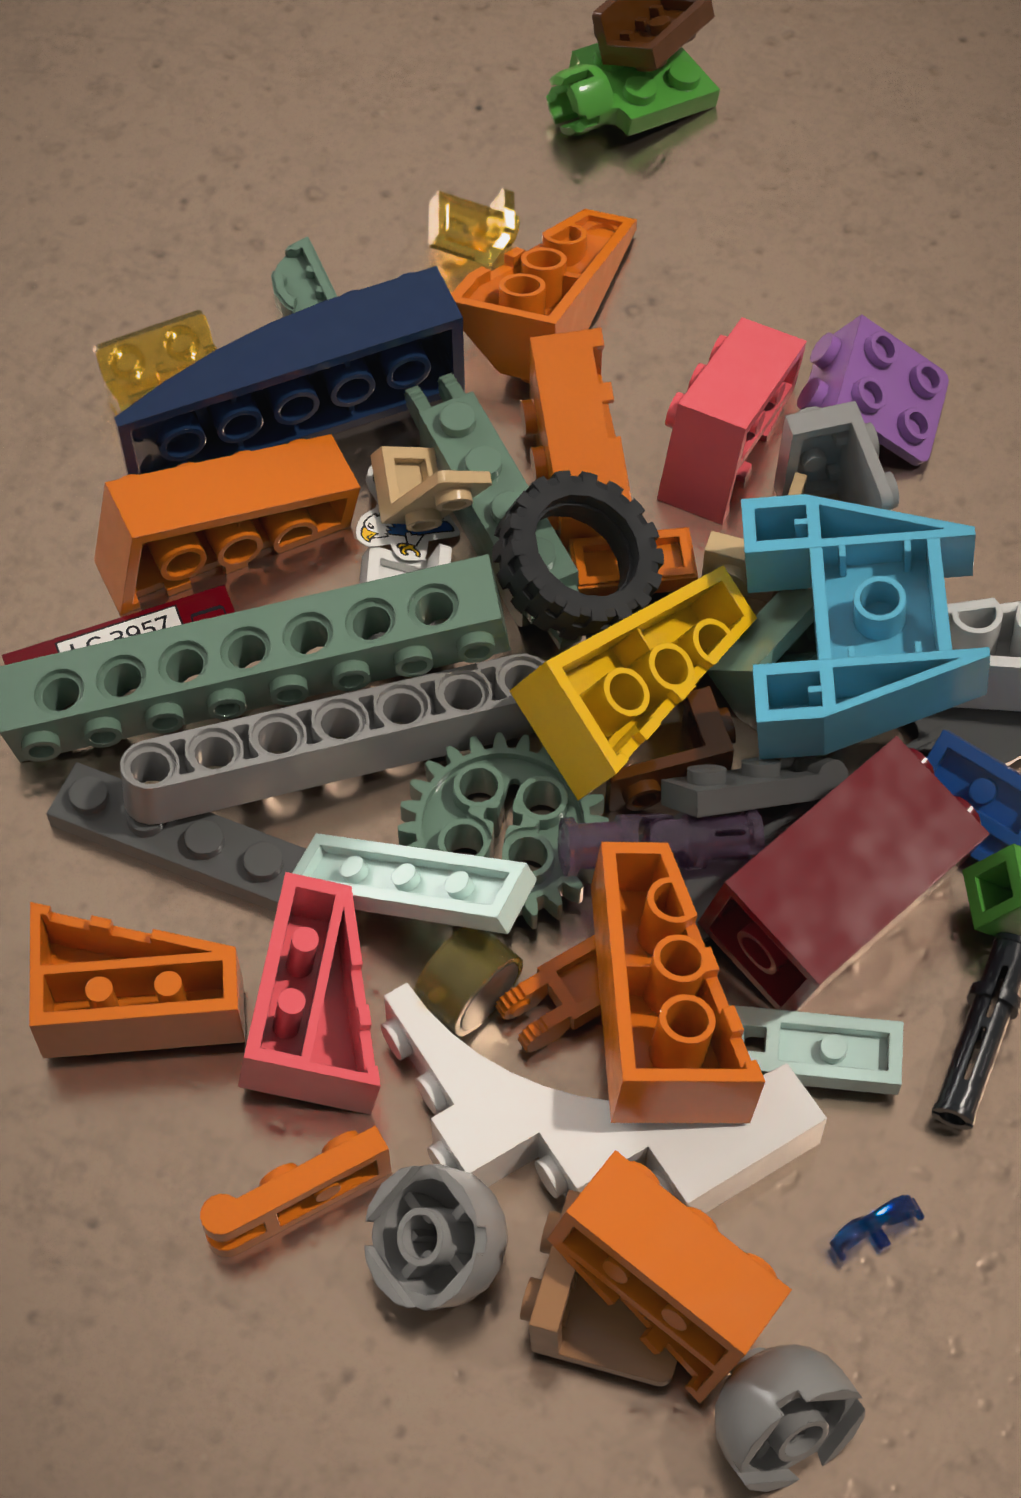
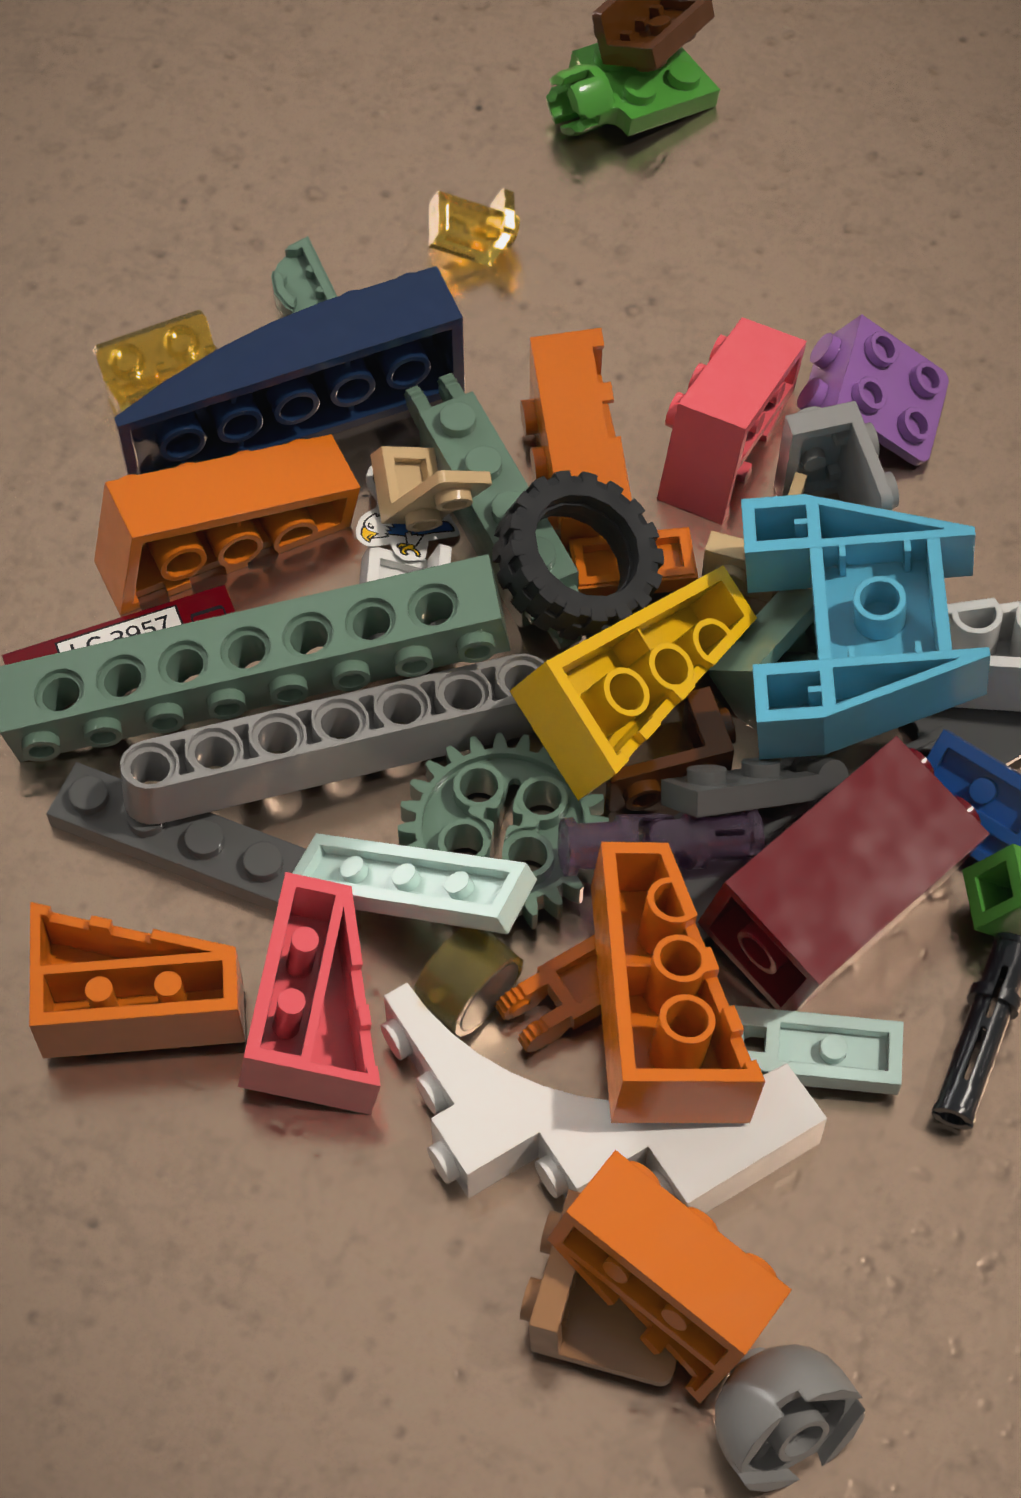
(295, 1192): orange plate -> none
(435, 1237): light grey cylinder -> none
(543, 289): orange wedge -> none
(887, 1215): clear blue piece -> none

